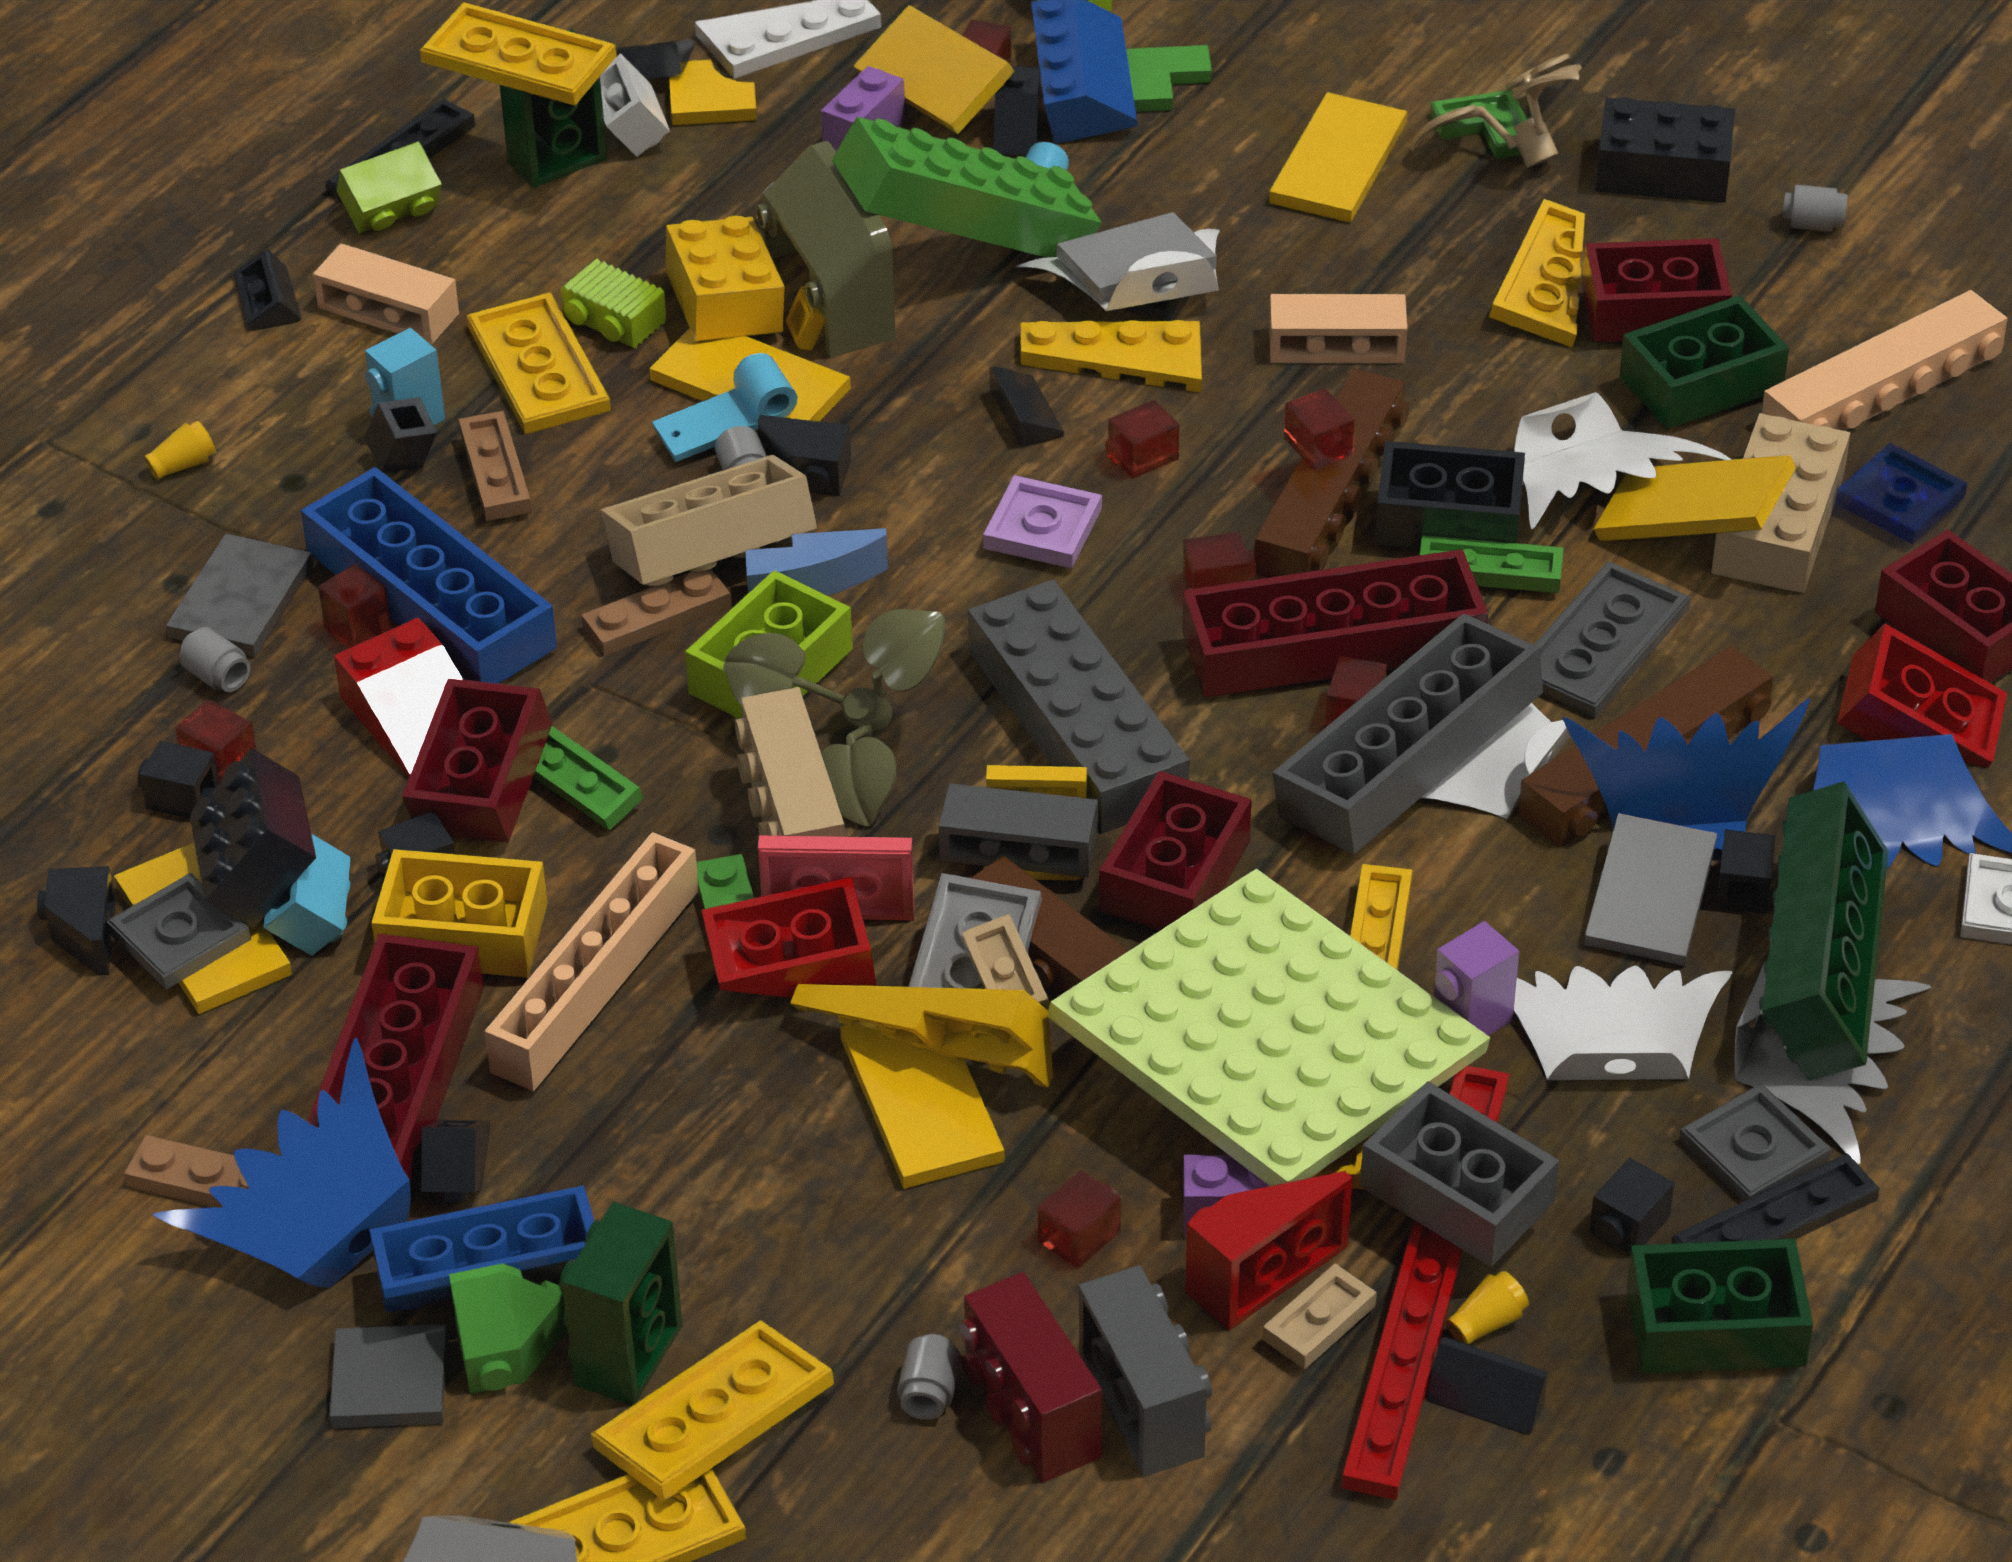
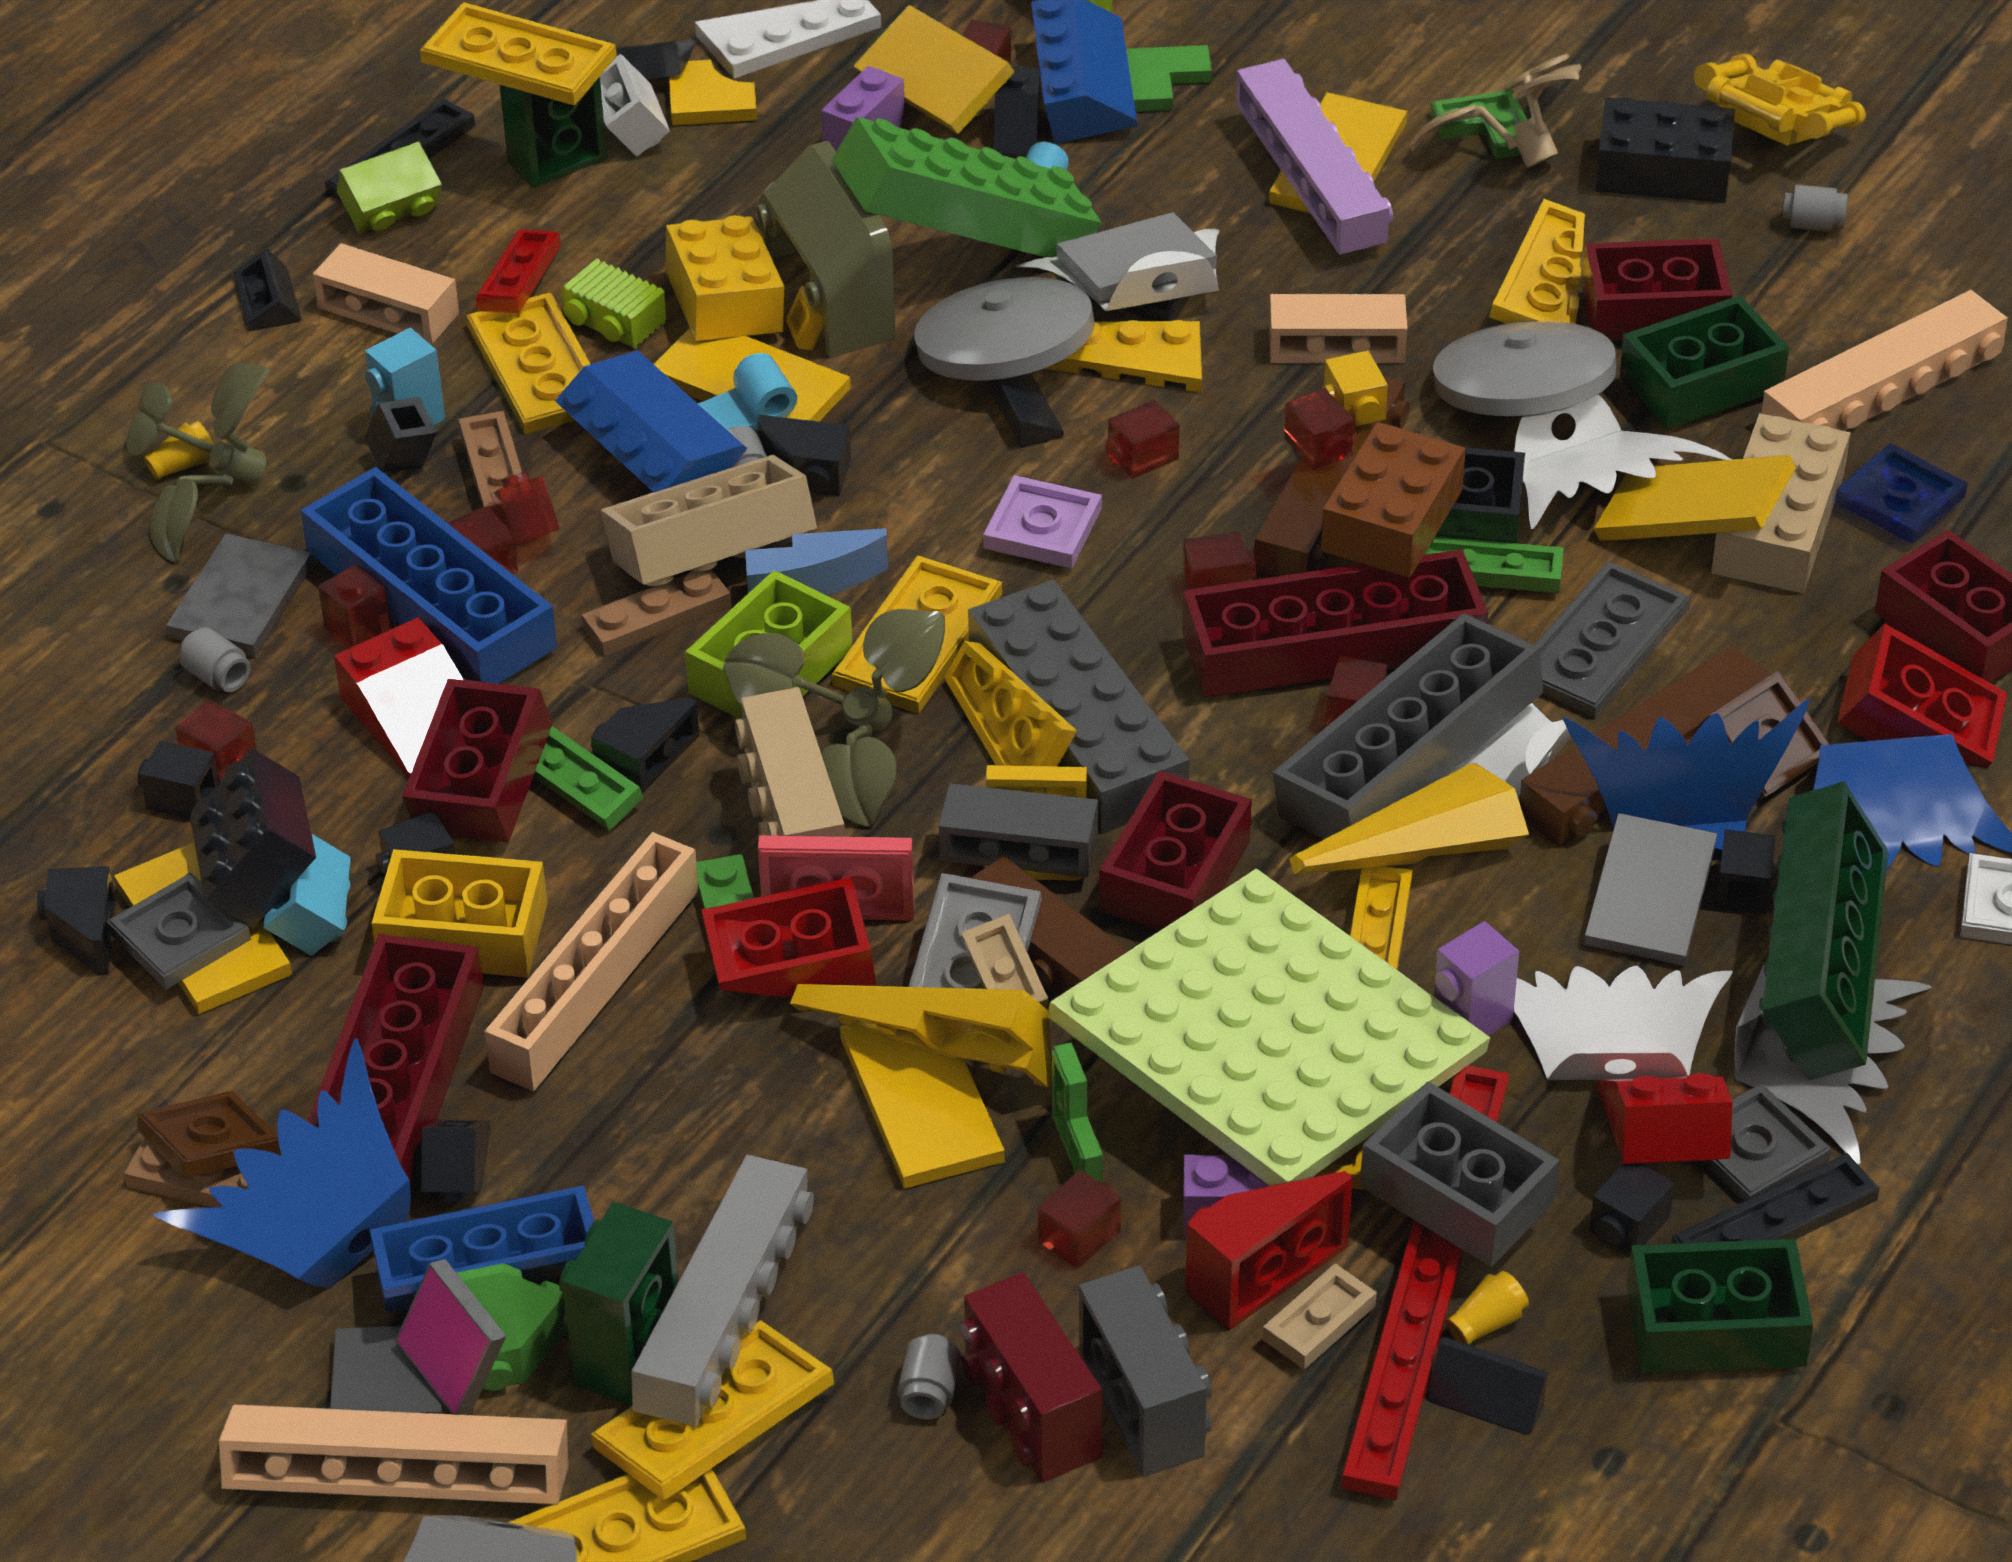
(205, 1132): none -> reddish brown tile
(230, 458): none -> olive plant
(394, 1454): none -> light nougat brick
(450, 1338): none -> dark pink tile
(490, 535): none -> clear red brick
(518, 271): none -> red tile
(525, 507): none -> clear red brick
(646, 738): none -> black slope
(648, 422): none -> blue slope
(721, 1291): none -> light grey brick
(923, 587): none -> yellow tile
(1004, 328): none -> light grey dish
(1005, 712): none -> yellow wing
(1070, 1112): none -> bright green tile
(1313, 156): none -> lavender brick
(1357, 386): none -> yellow brick
(1393, 499): none -> dark orange brick
(1450, 816): none -> yellow wedge
(1524, 368): none -> light grey dish
(1669, 1117): none -> red slope
(1769, 704): none -> reddish brown tile
(1779, 100): none -> yellow brick

